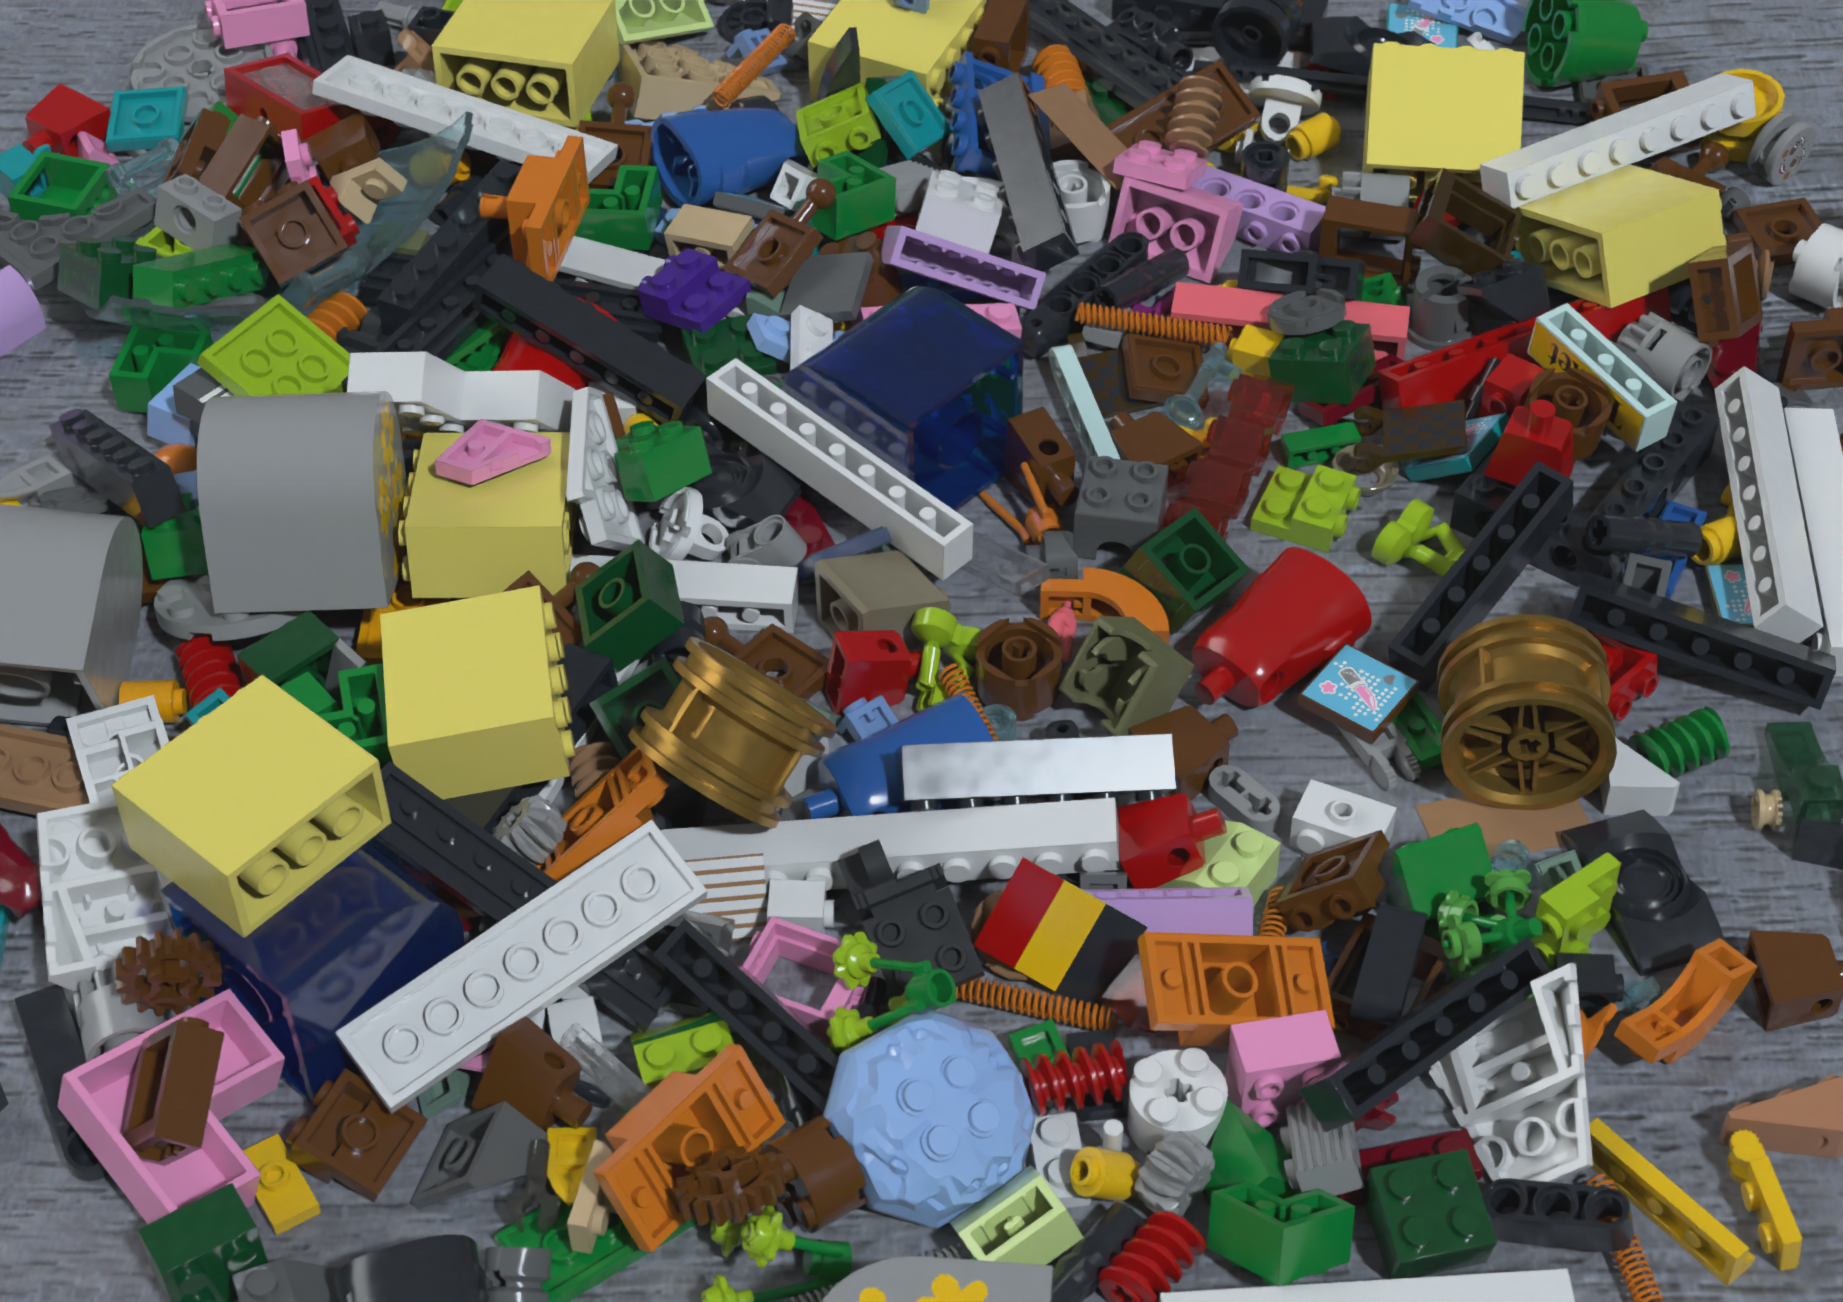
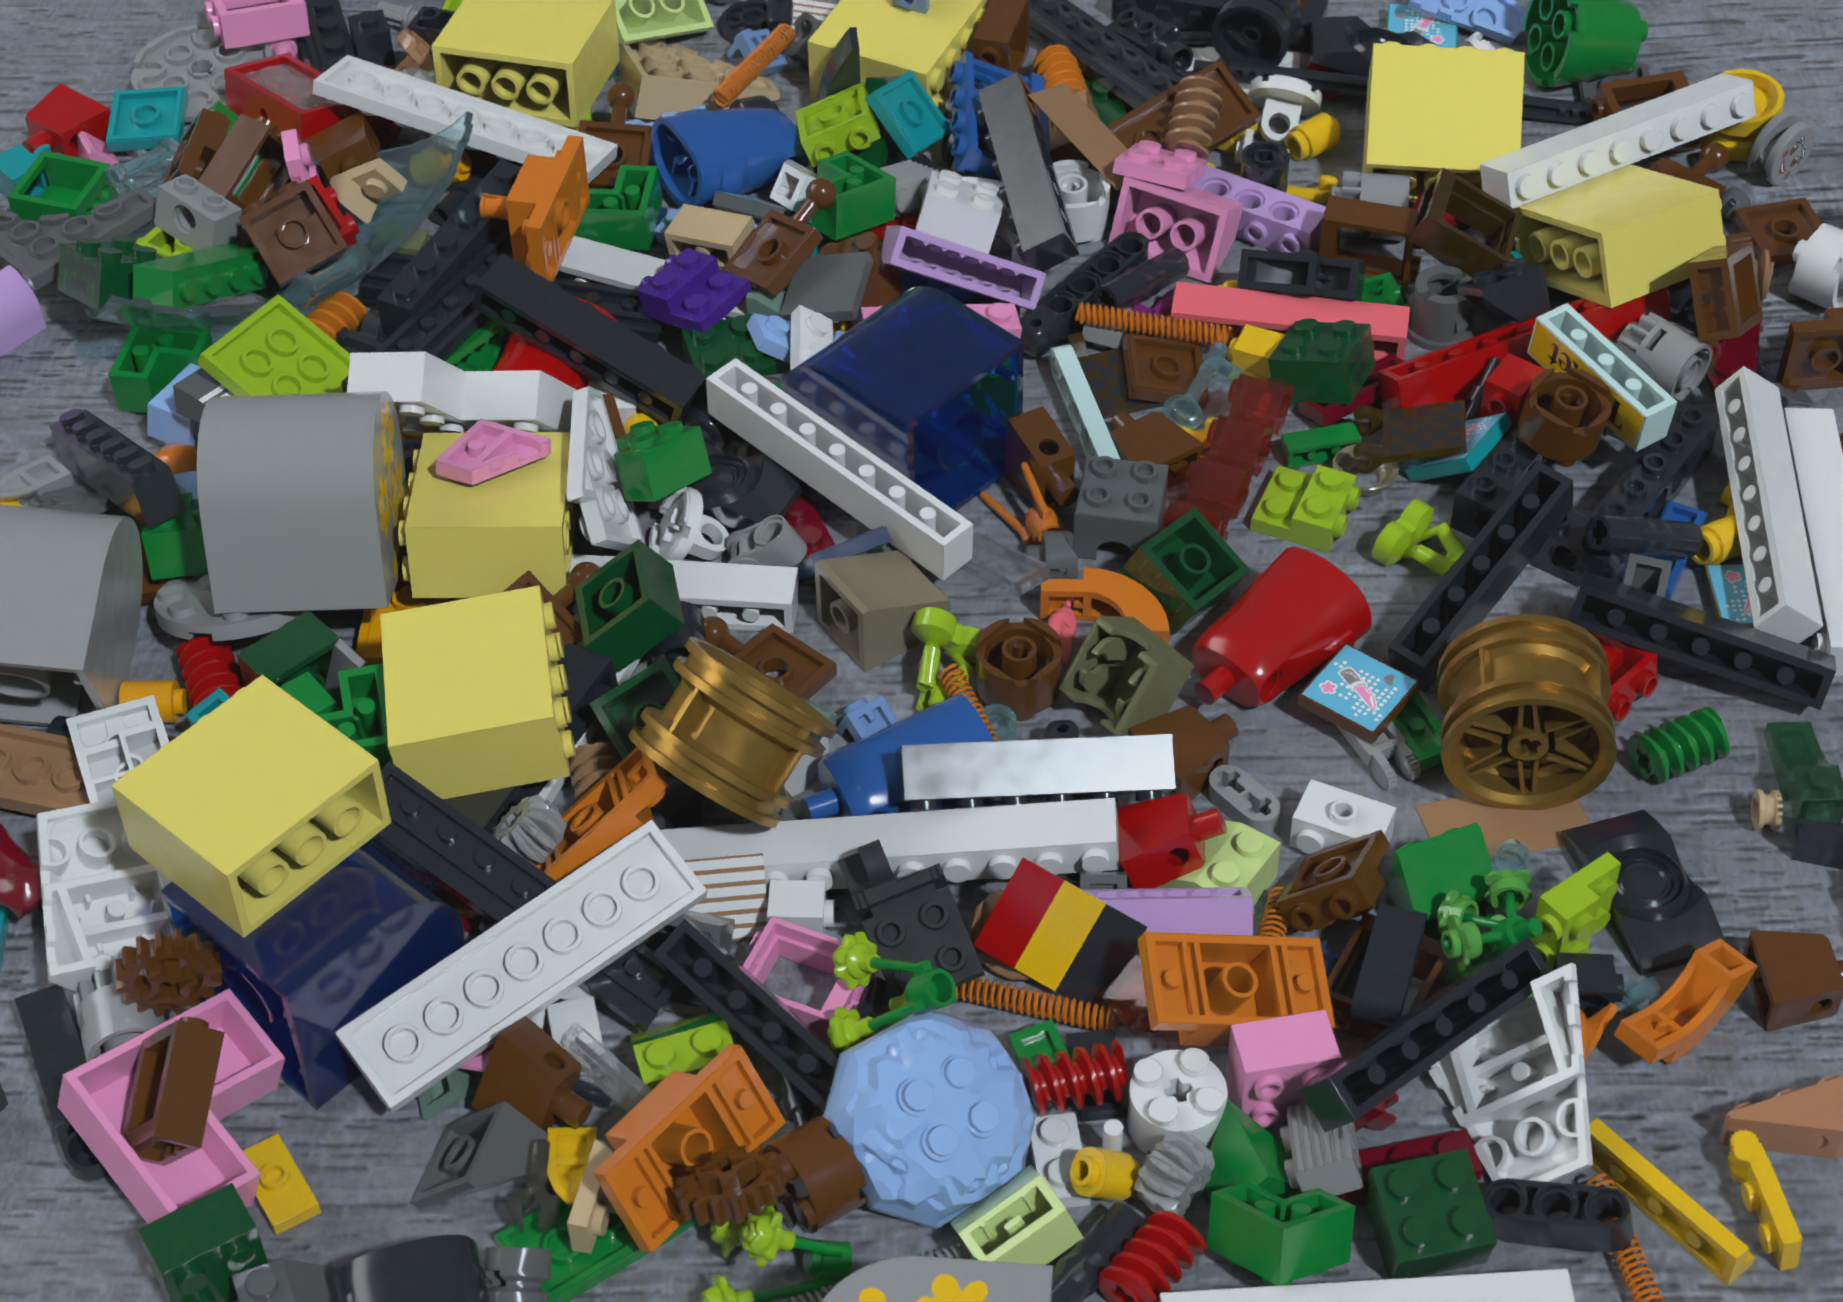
(353, 1136): reddish brown plate -> none
(868, 667): red torso -> none
(1306, 314): dark grey tile -> none
(1531, 437): red torso -> none
(1556, 869): sand green slope -> none
(1637, 786): white slope -> none

